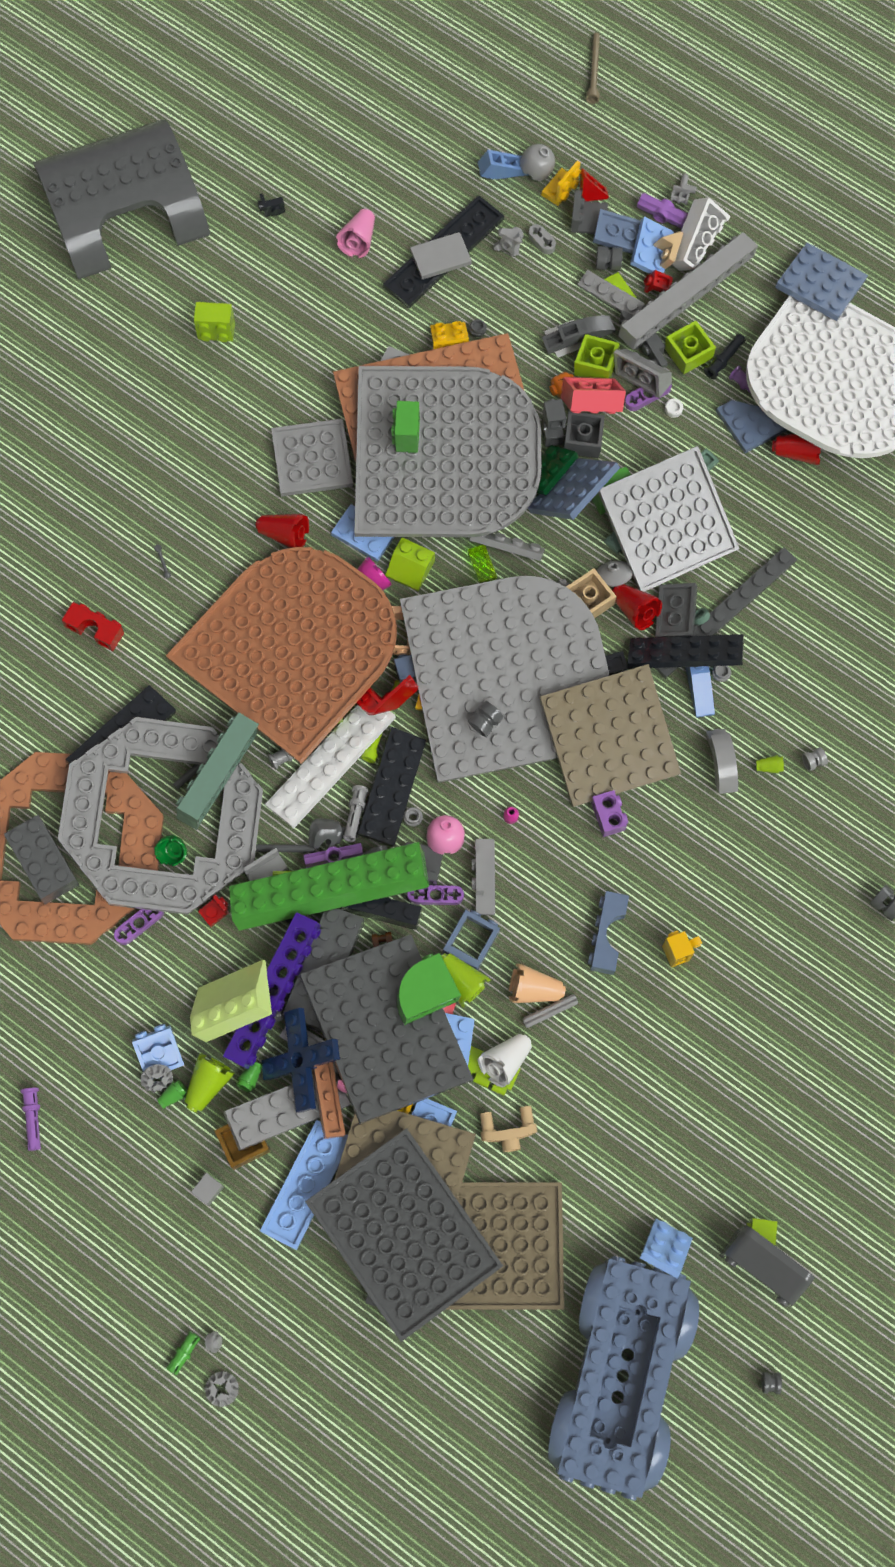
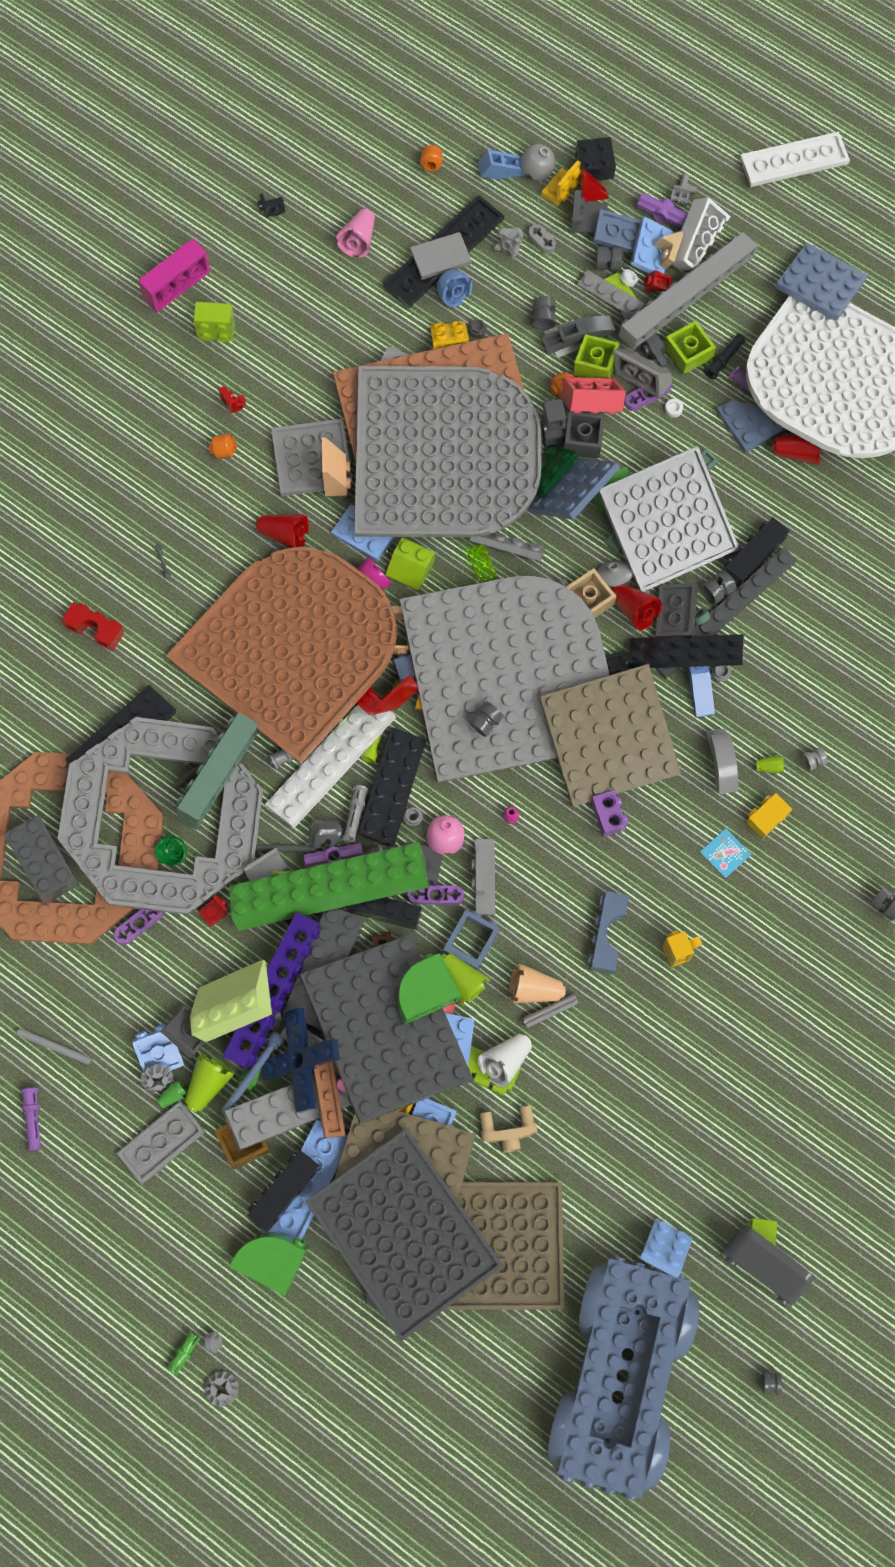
(54, 1046): none -> light grey bar
(115, 178): dark grey slope -> none
(161, 1142): none -> light grey tile
(174, 275): none -> dark pink brick
(179, 1032): none -> dark grey tile
(207, 1189): light grey panel -> none
(223, 446): none -> orange head
(228, 398): none -> red bracket
(271, 1260): none -> bright green brick
(273, 1043): none -> sand blue piece
(283, 1191): none -> black brick
(334, 470): none -> light nougat slope
(406, 426): bright green brick -> none
(431, 158): none -> orange head
(454, 287): none -> medium blue cylinder
(544, 313): none -> dark grey wheel
(593, 94): dark tan piece -> none
(596, 157): none -> black brick
(628, 277): none -> white tile
(720, 586): none -> dark grey wheel
(725, 853): none -> medium azure sticker
(757, 551): none -> black brick
(769, 815): none -> yellow brick
(794, 159): none -> white plate

